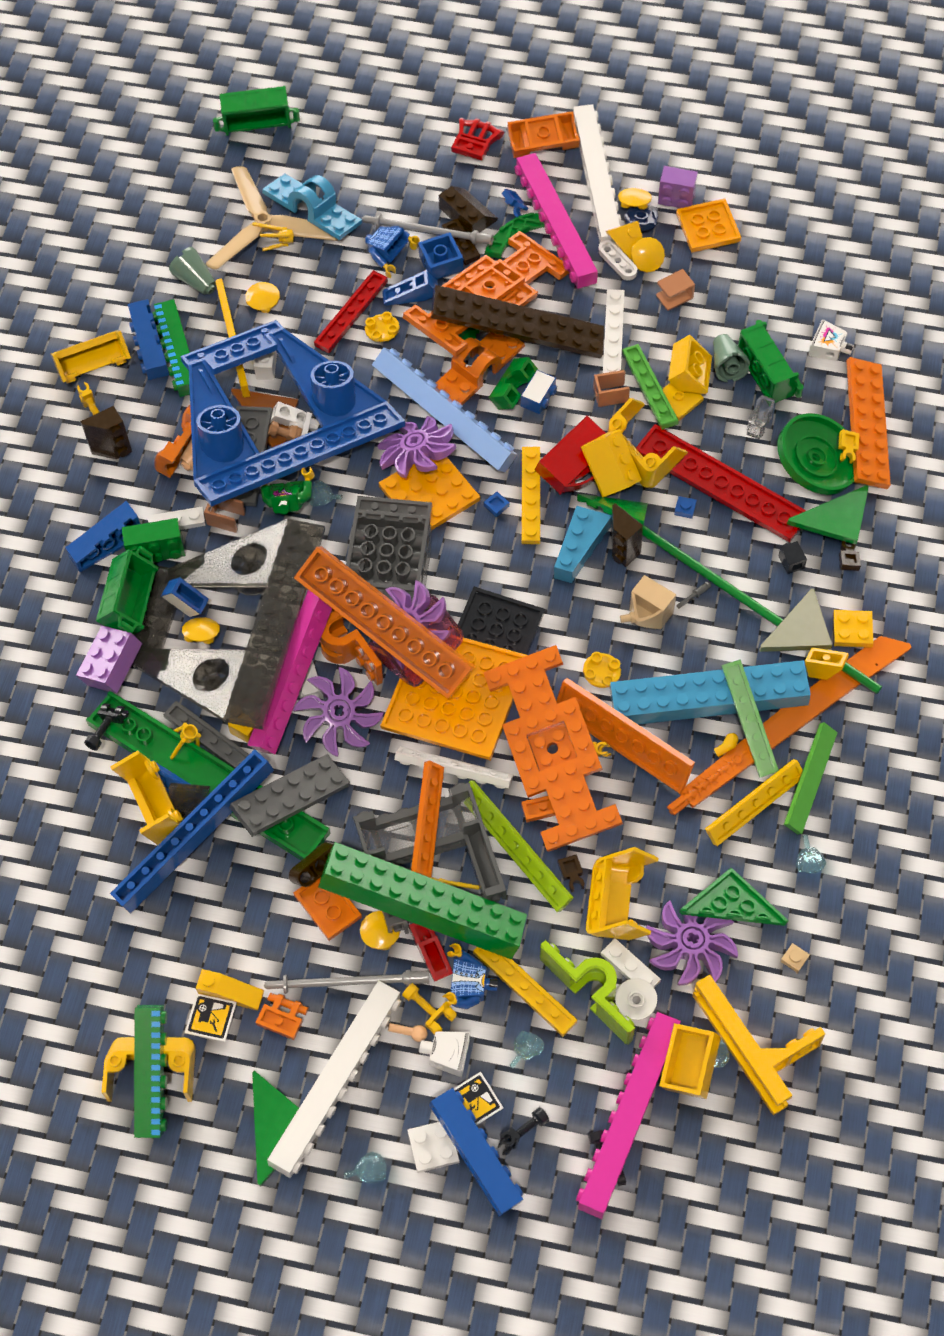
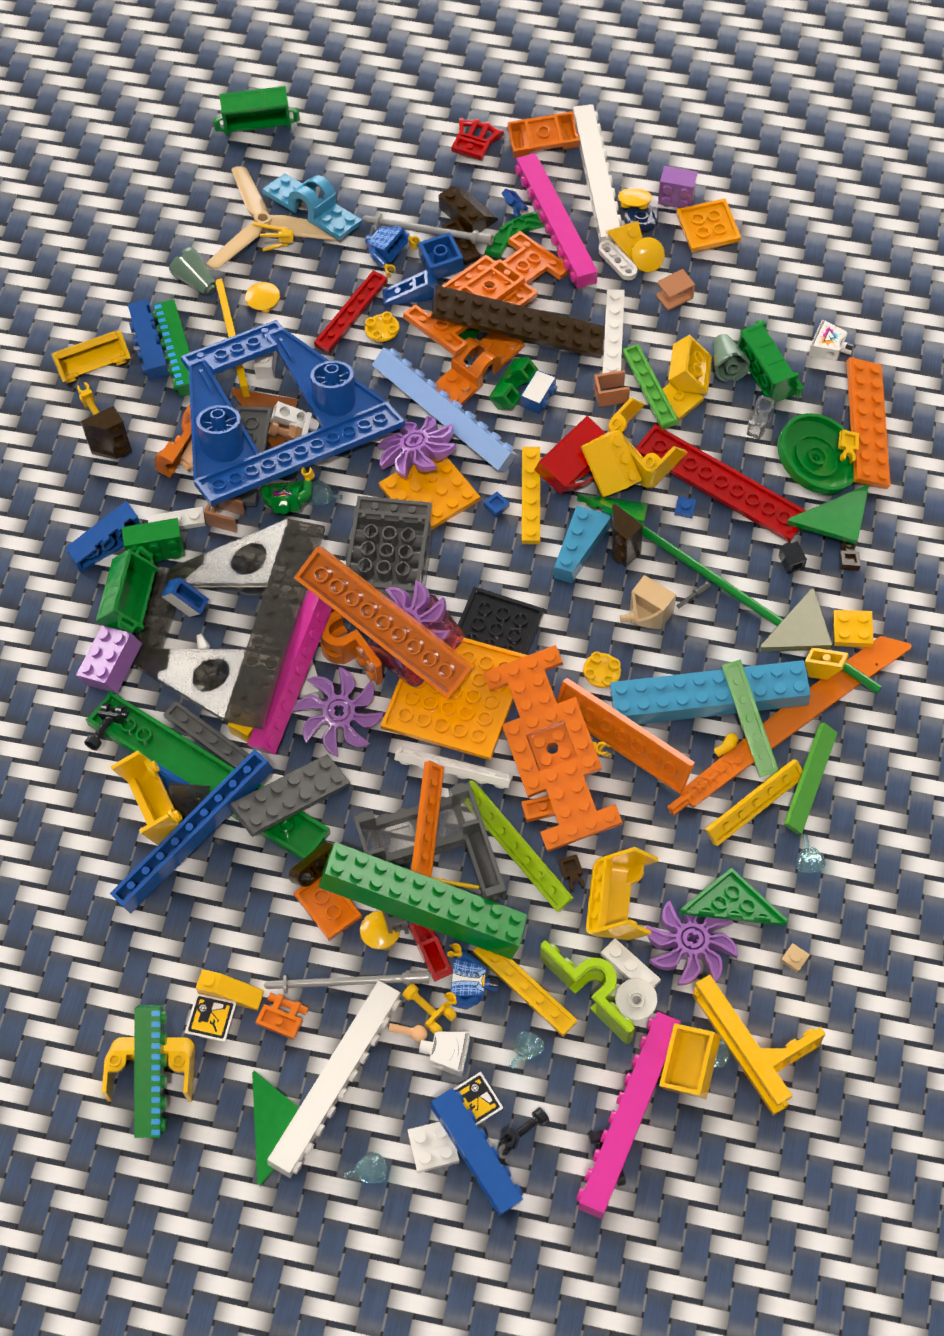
(188, 734): yellow plant -> none
(200, 630): yellow dish -> none

